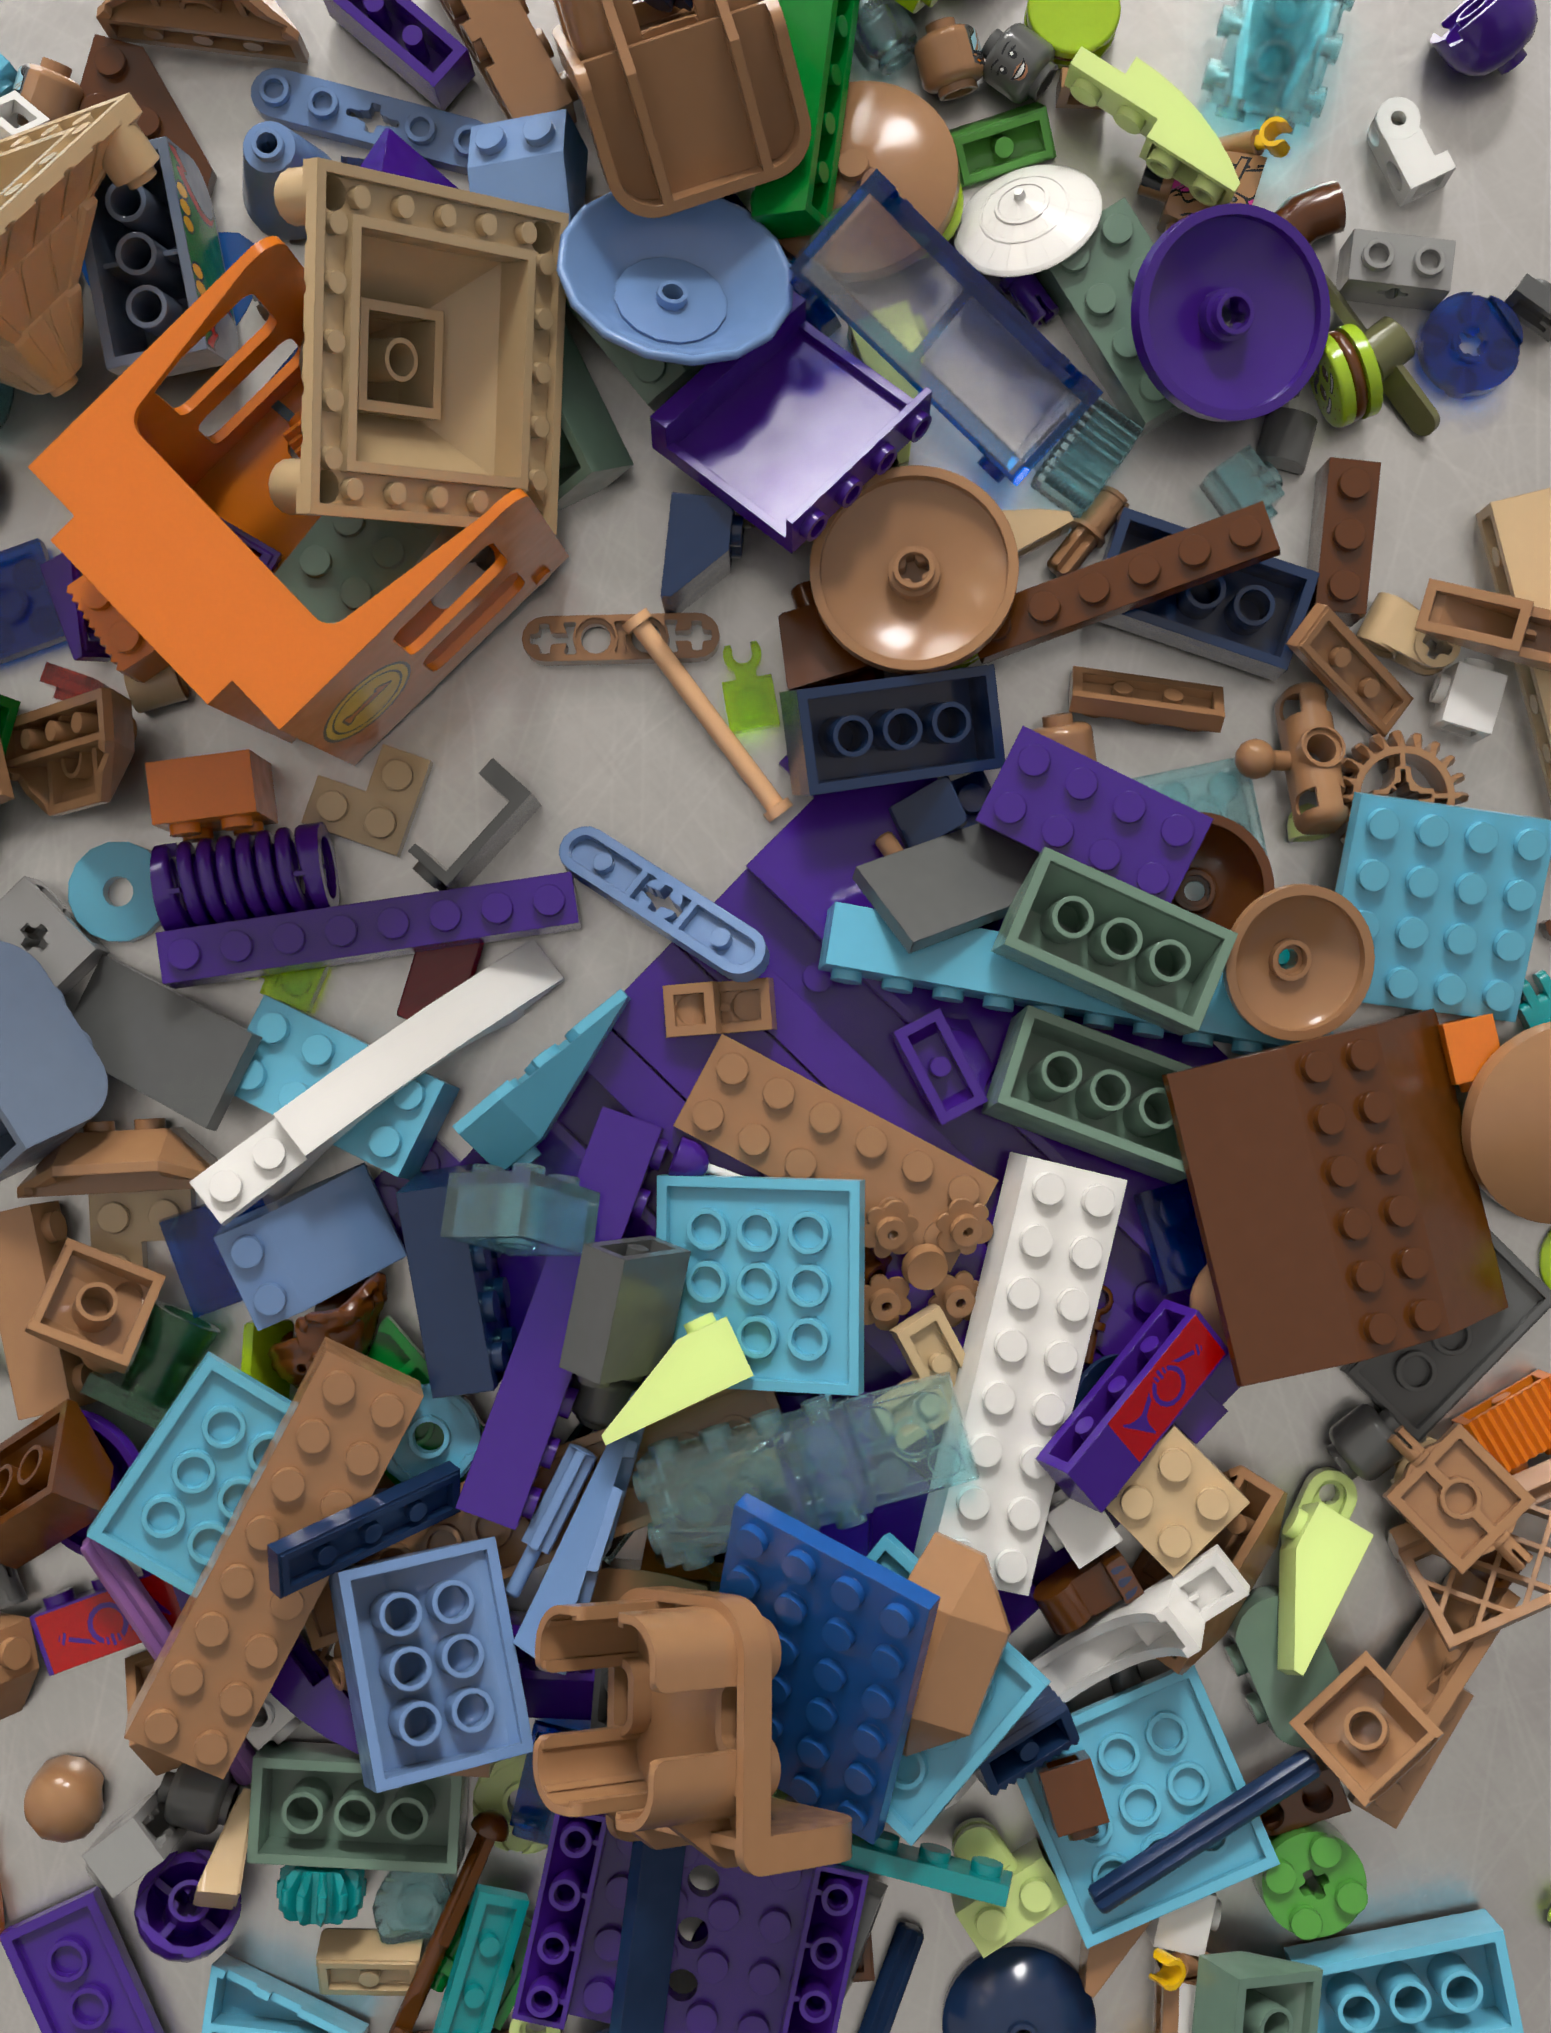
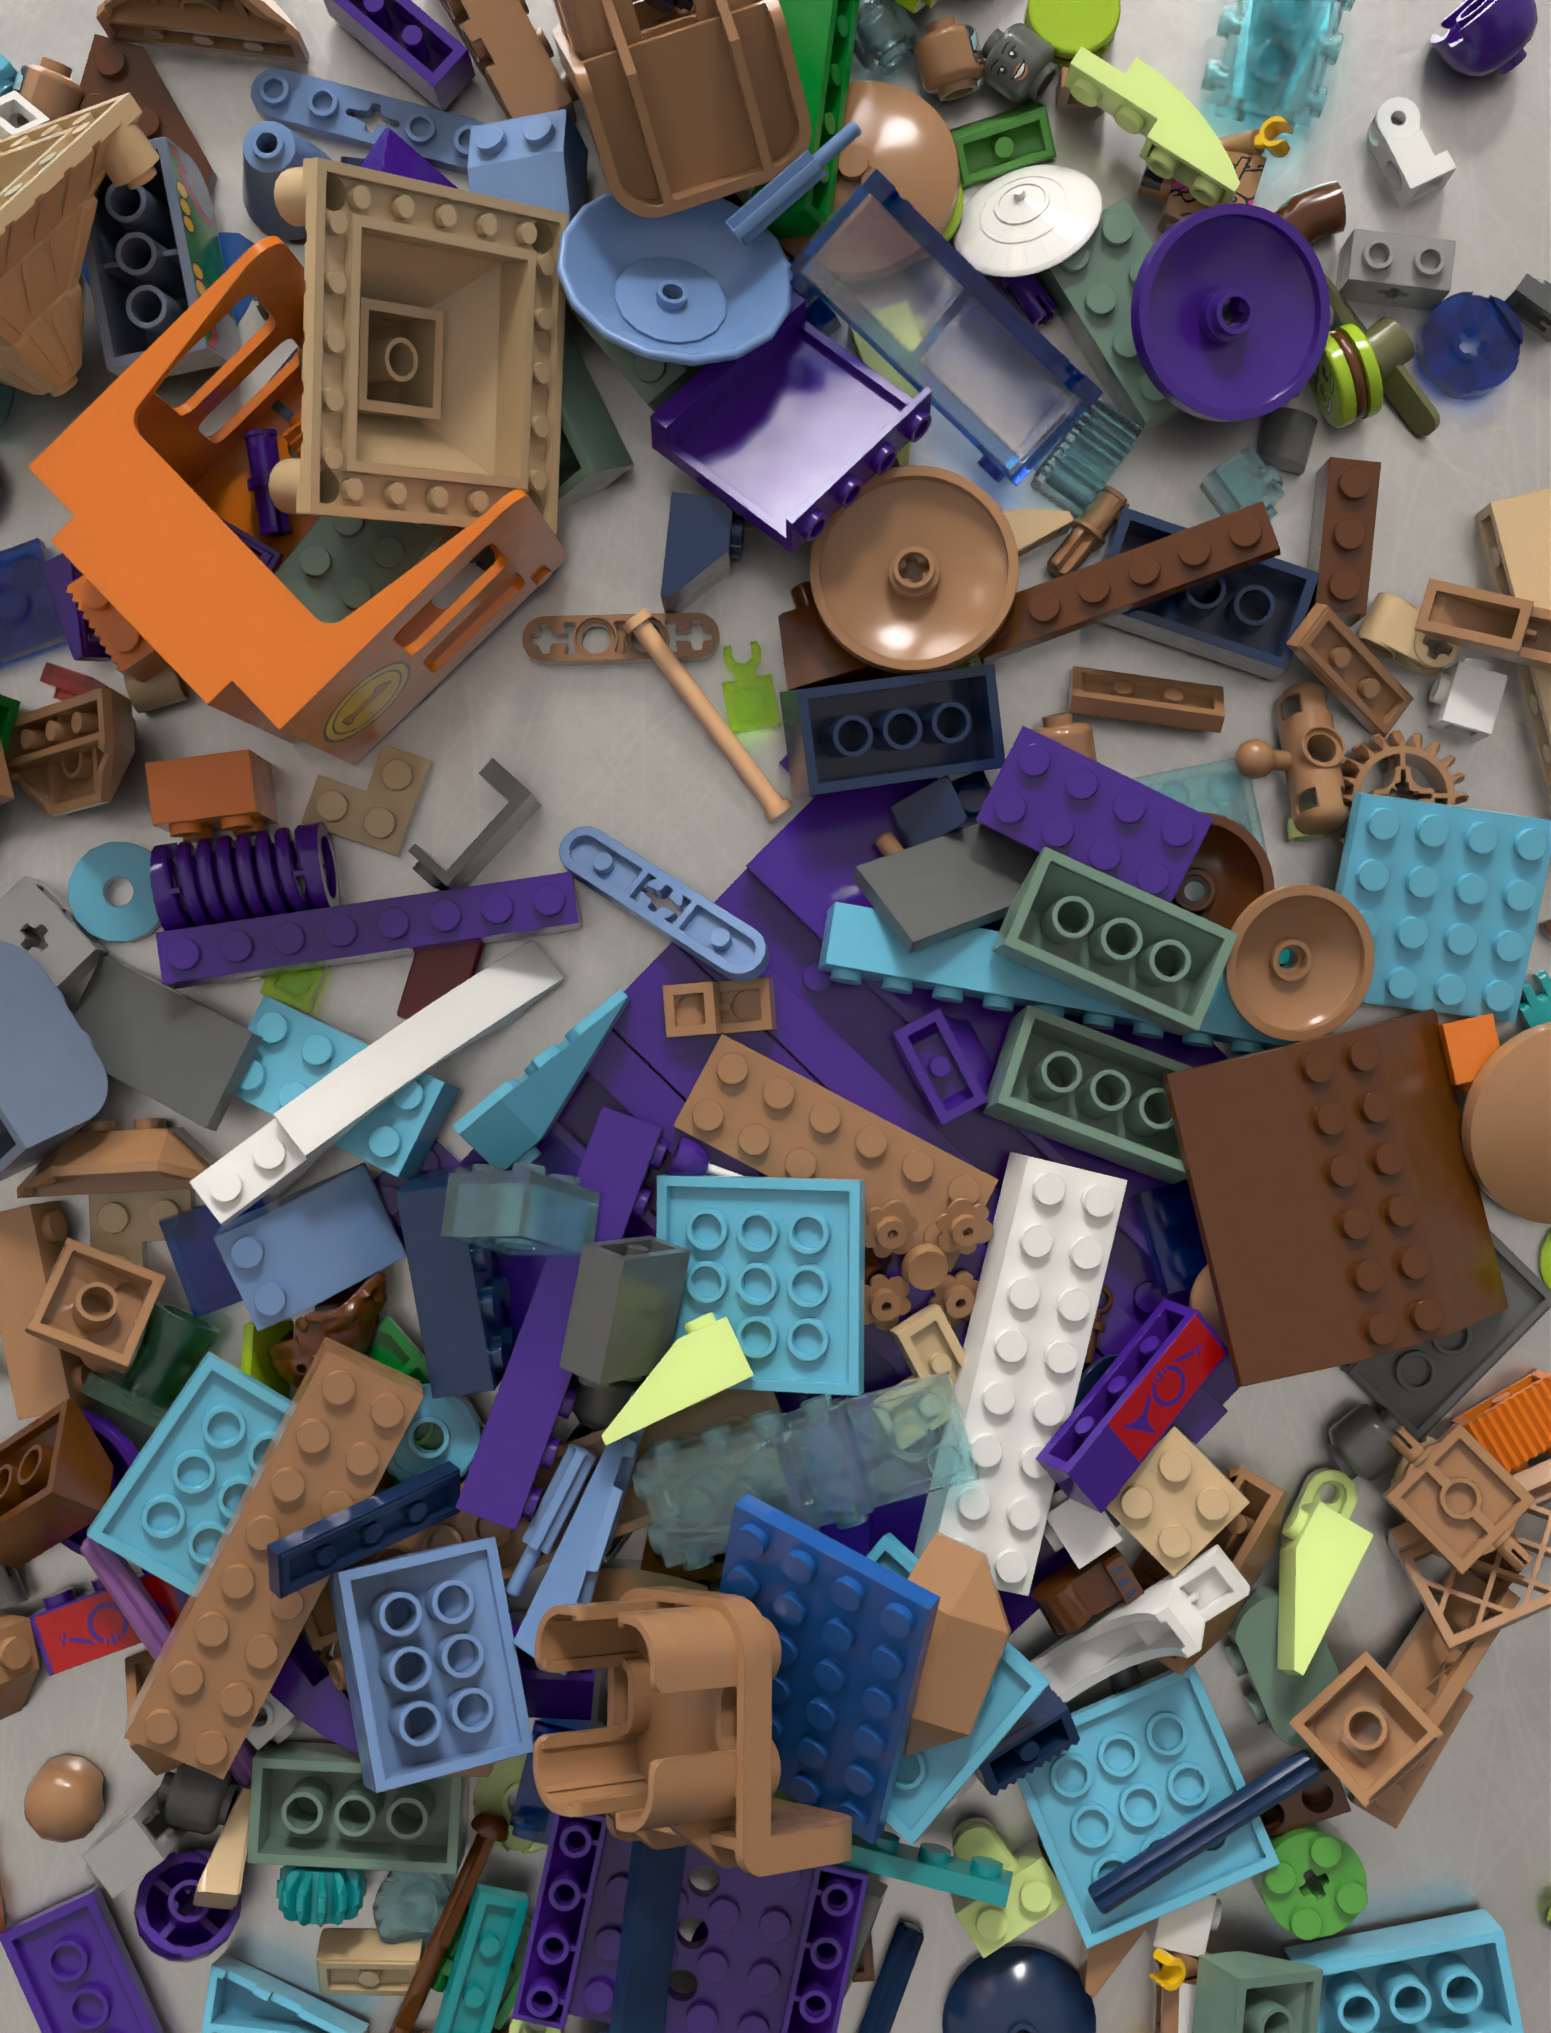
(262, 457): none -> dark purple pin
(787, 187): none -> medium blue axle
(1072, 1795): reddish brown brick -> none

